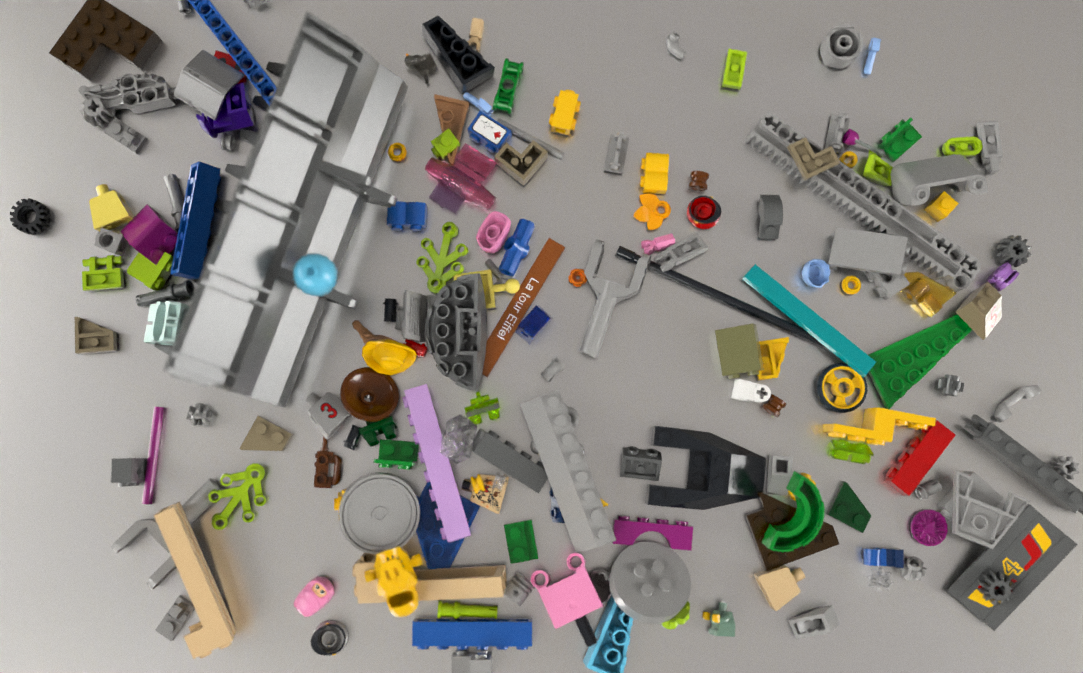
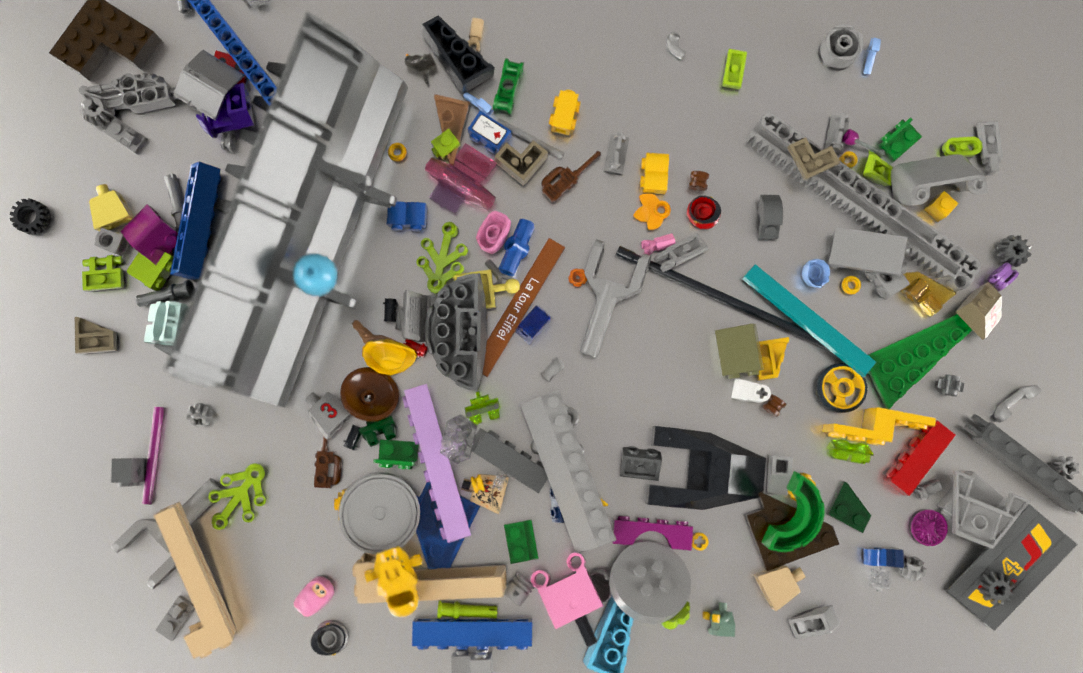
(266, 436): dark tan wing -> none
(567, 179): none -> reddish brown piece
(703, 545): none -> yellow bush

